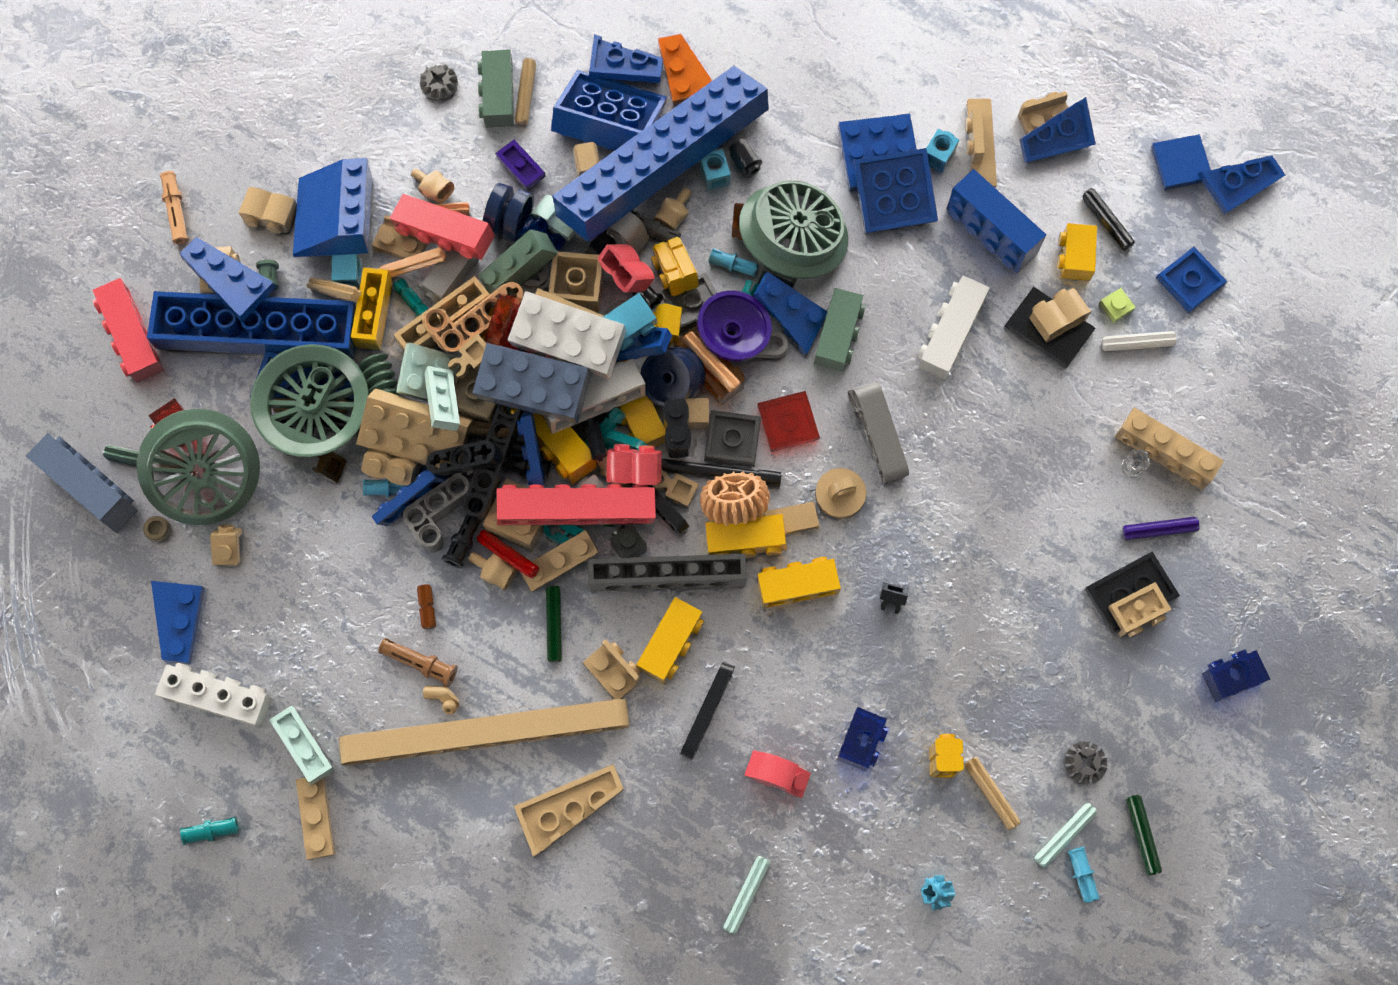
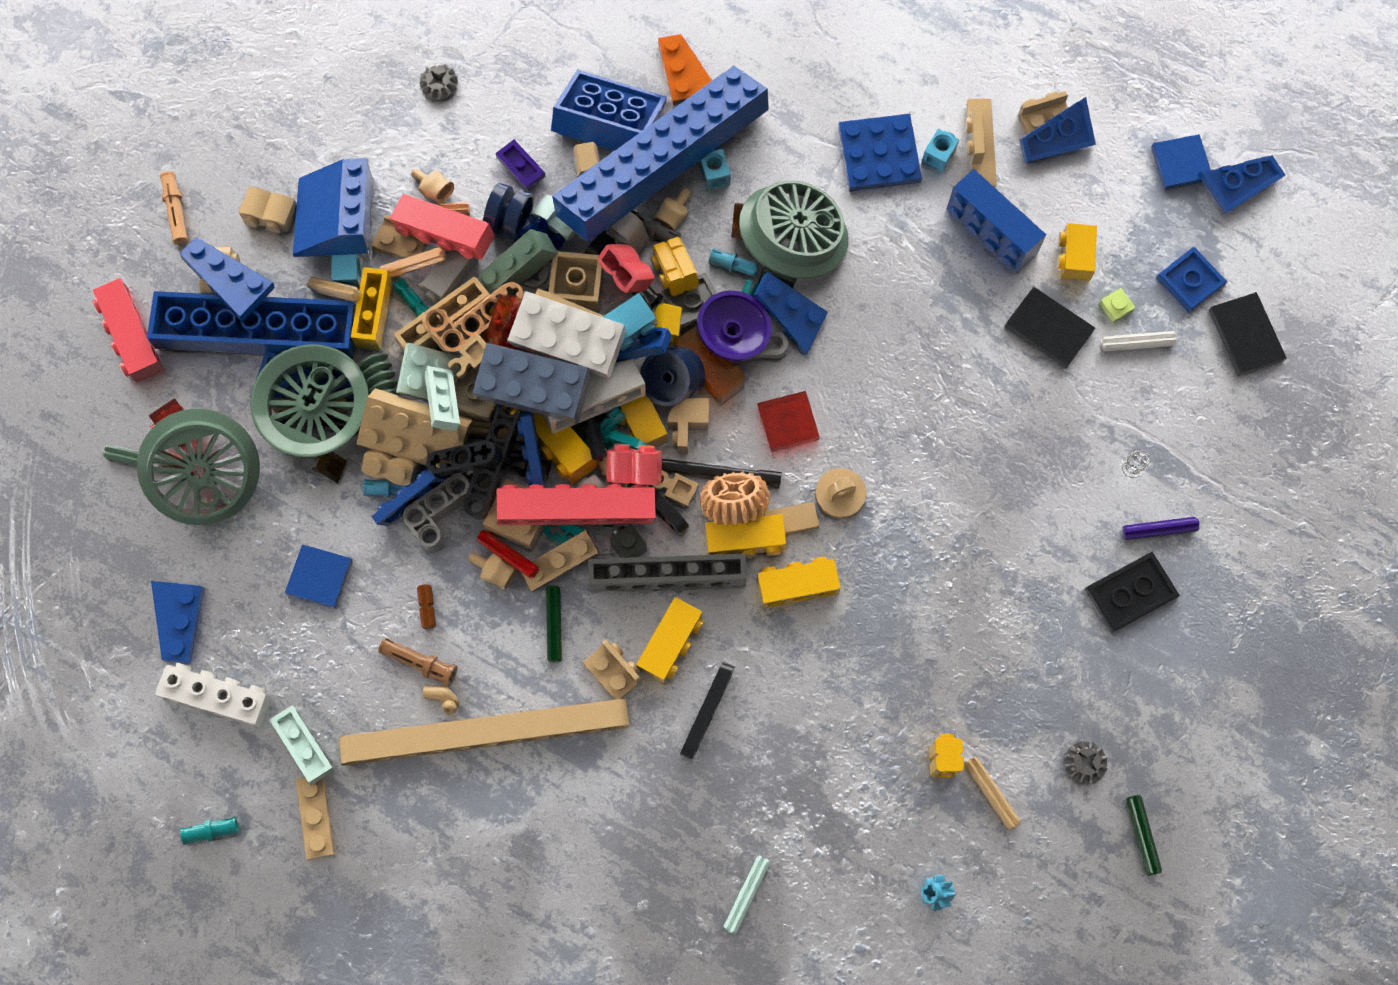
(83, 481): sand blue brick -> none
(157, 529): dark tan tile -> none
(225, 545): tan bracket -> none
(268, 269): sand green bush -> none
(318, 576): none -> blue tile
(463, 539): black pin -> none
(496, 88): sand green brick -> none
(525, 91): tan axle -> none
(563, 808): tan wing -> none
(620, 63): blue wing -> none
(677, 429): black brick -> none
(711, 362): light nougat axle -> none
(732, 438): dark grey plate -> none
(745, 157): black brick -> none
(777, 773): coral brick -> none
(840, 330): sand green brick -> none
(863, 723): clear blue brick -> none
(880, 431): light grey beam -> none
(894, 594): black tile -> none
(895, 190): blue plate -> none
(953, 327): white brick -> none
(1059, 314): tan brick -> none
(1065, 835): light aqua axle -> none
(1083, 874): medium azure axle -> none
(1108, 219): black axle -> none
(1140, 609): tan bracket -> none
(1169, 448): tan brick -> none
(1247, 334): none -> black tile
(1250, 669): clear blue brick -> none

